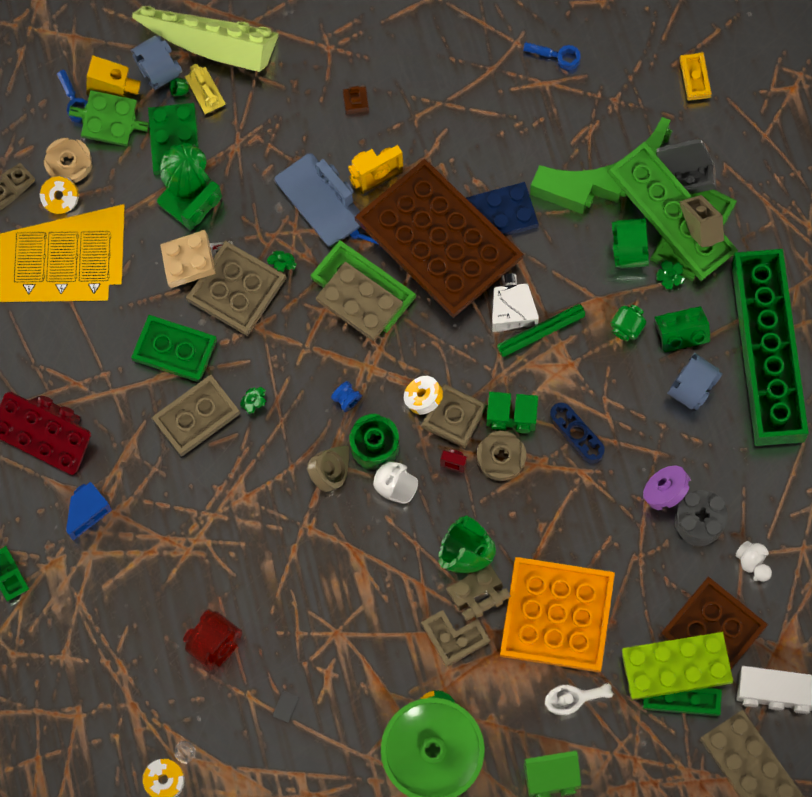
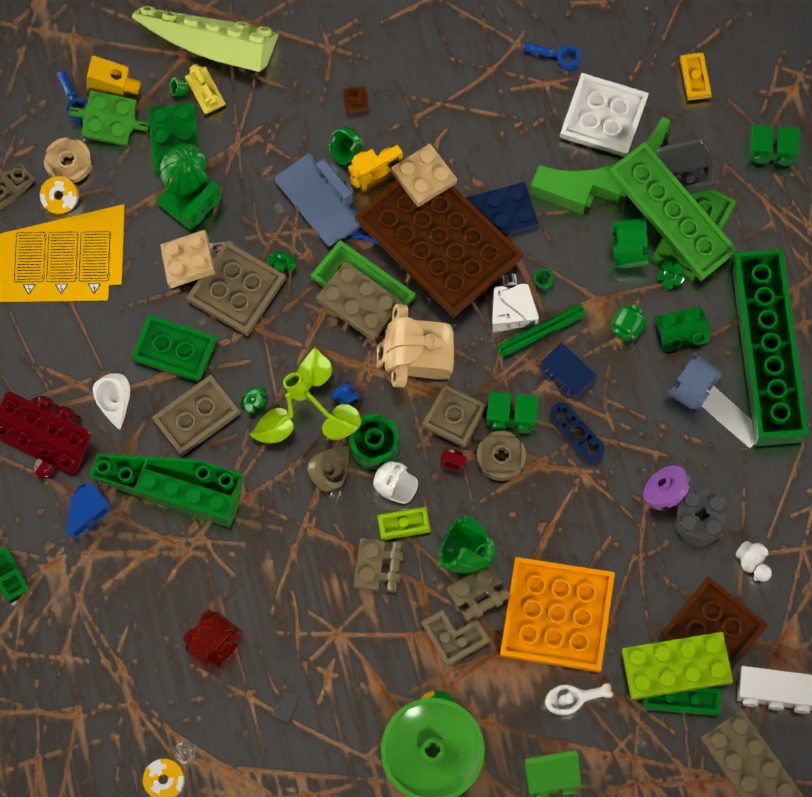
(43, 469): none -> dark red hinge
(112, 397): none -> white piece
(155, 62): sand blue brick -> none
(174, 483): none -> green wedge
(312, 372): none -> lime plant
(345, 145): none -> green hair
(370, 563): none -> dark tan plate
(403, 523): none -> lime plate
(416, 348): none -> tan piece
(424, 175): none -> tan plate
(427, 403): piece -> none
(539, 279): none -> green hinge
(567, 372): none -> dark blue brick
(604, 115): none -> white plate
(703, 221): dark tan slope -> none
(729, 416): none -> white sticker
(761, 145): none -> green piece

